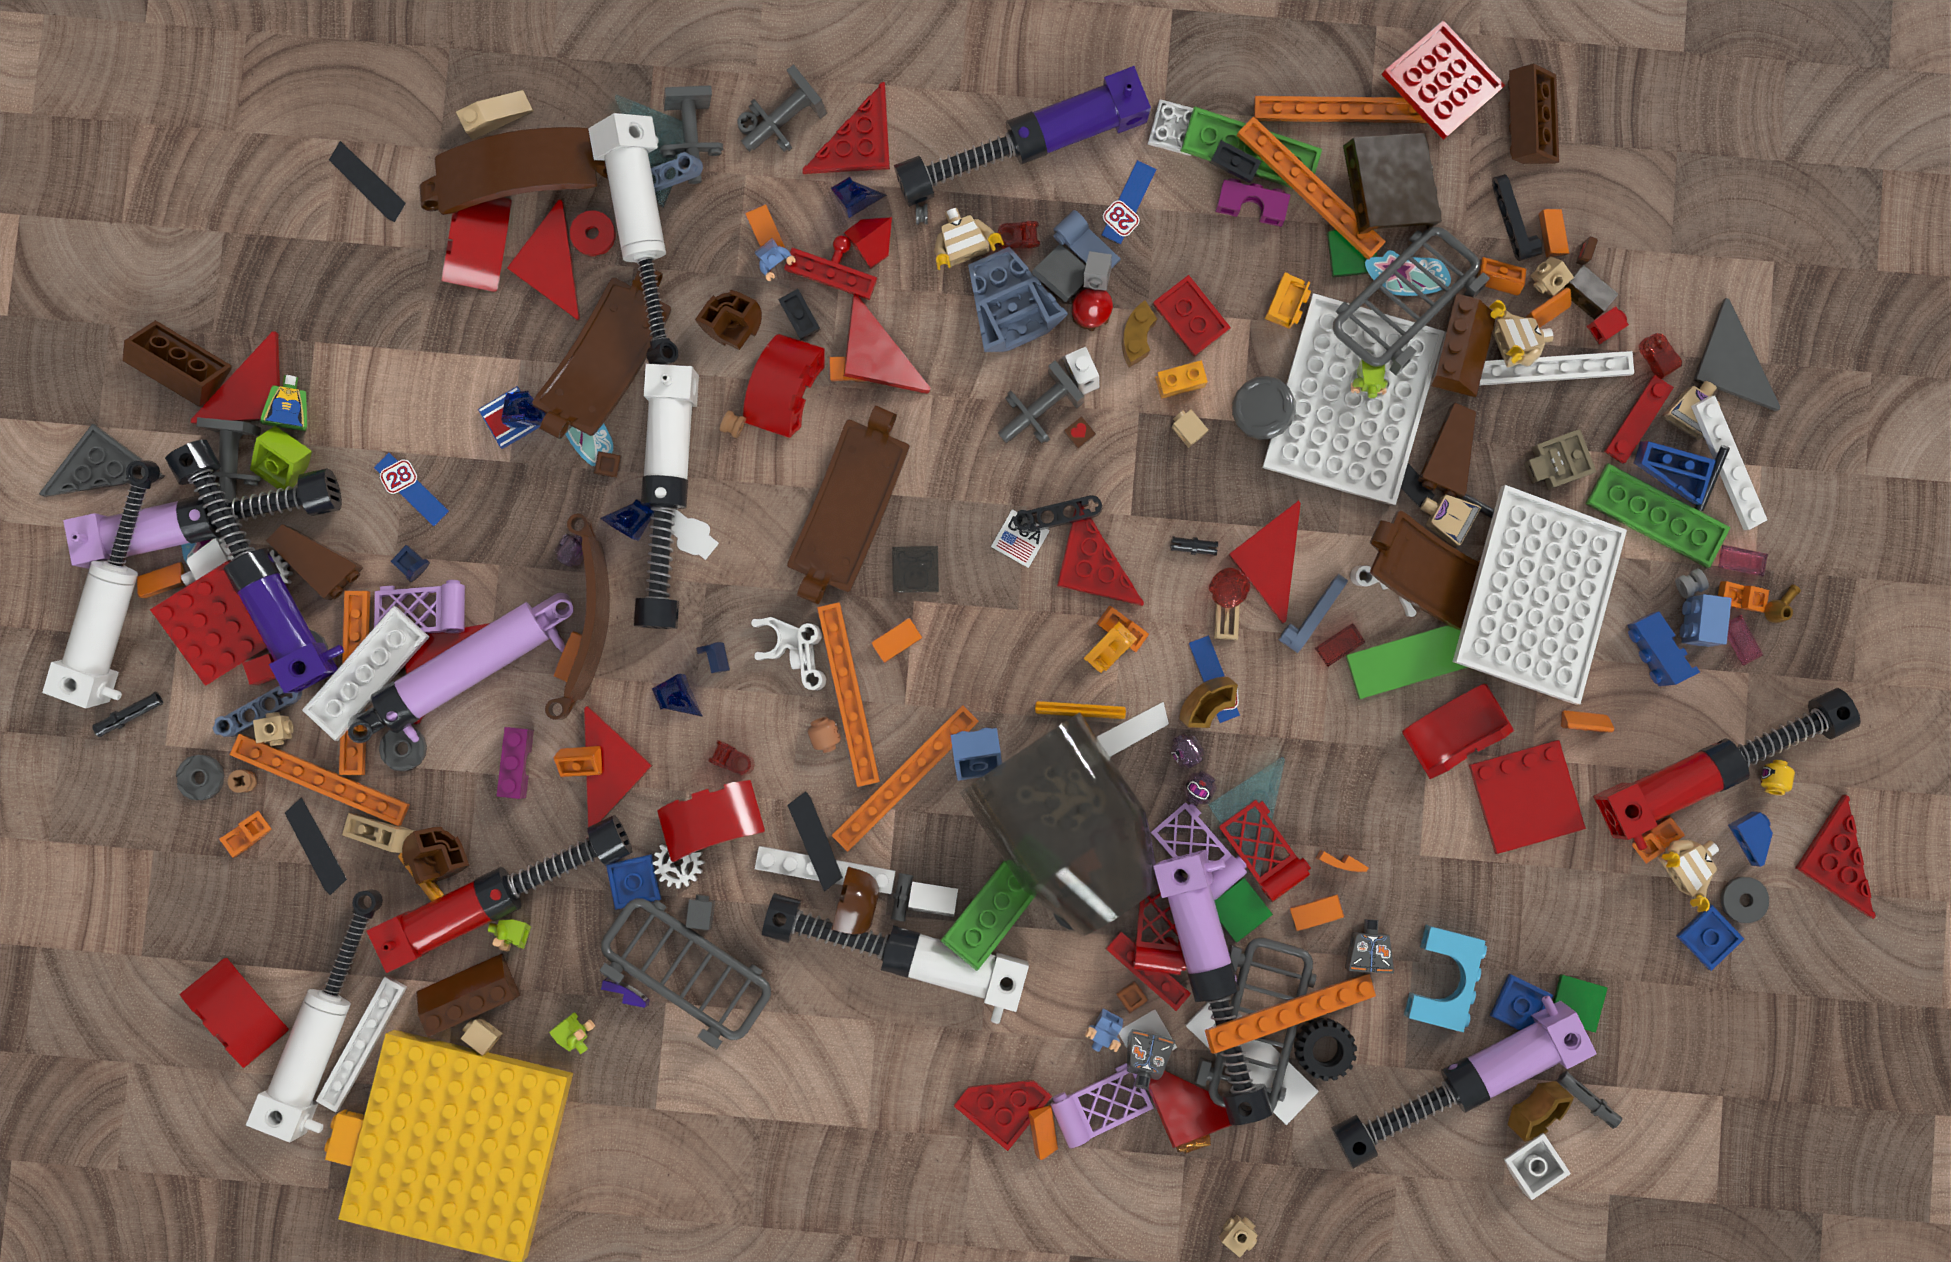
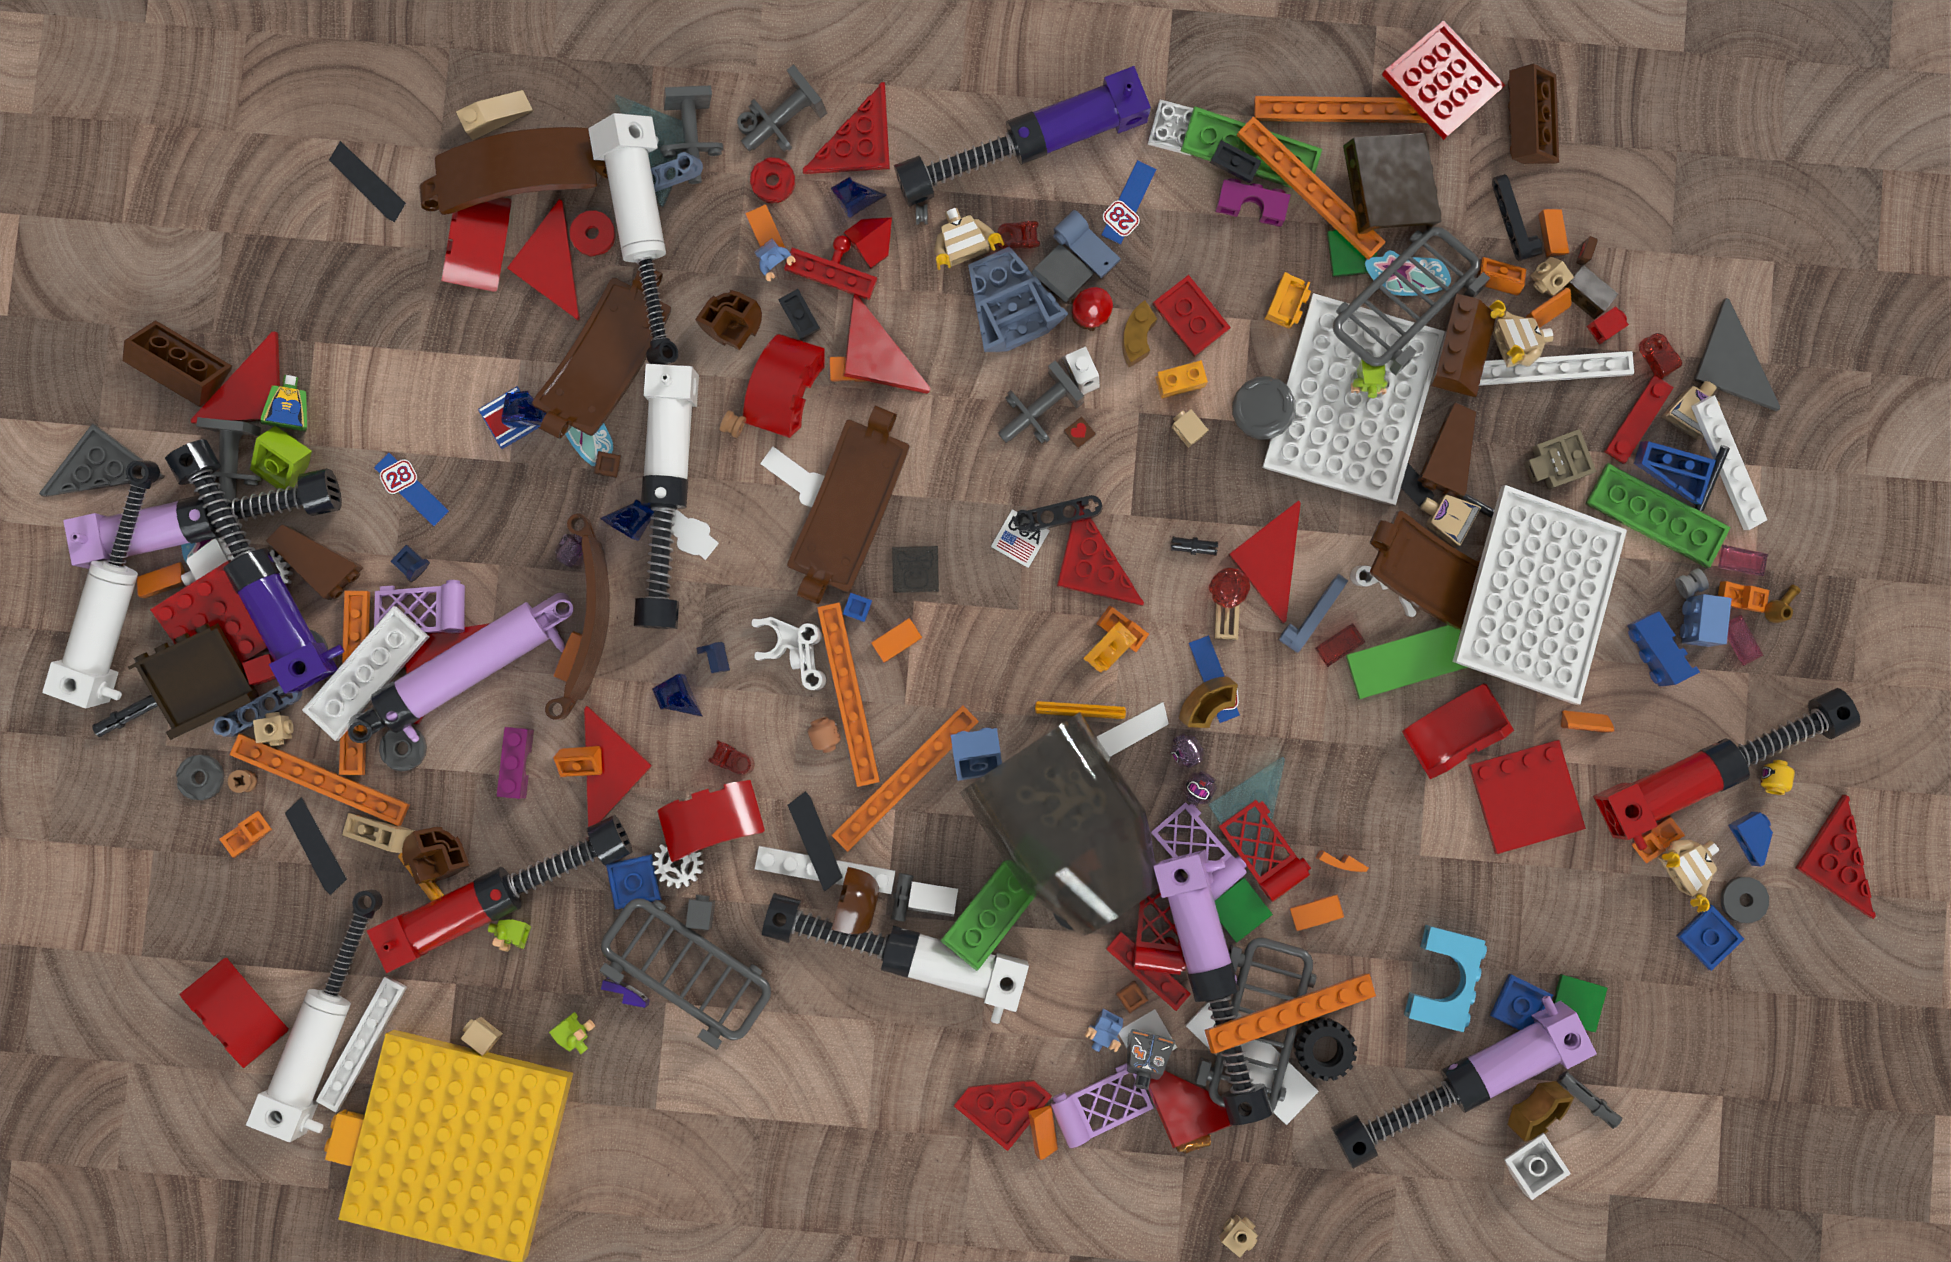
(195, 679): none -> dark brown panel
(465, 995): reddish brown slope -> none
(775, 193): none -> red tile
(794, 475): none -> white sticker
(857, 607): none -> blue plate
(1097, 271): light grey brick -> none
(1370, 950): dark grey torso -> none

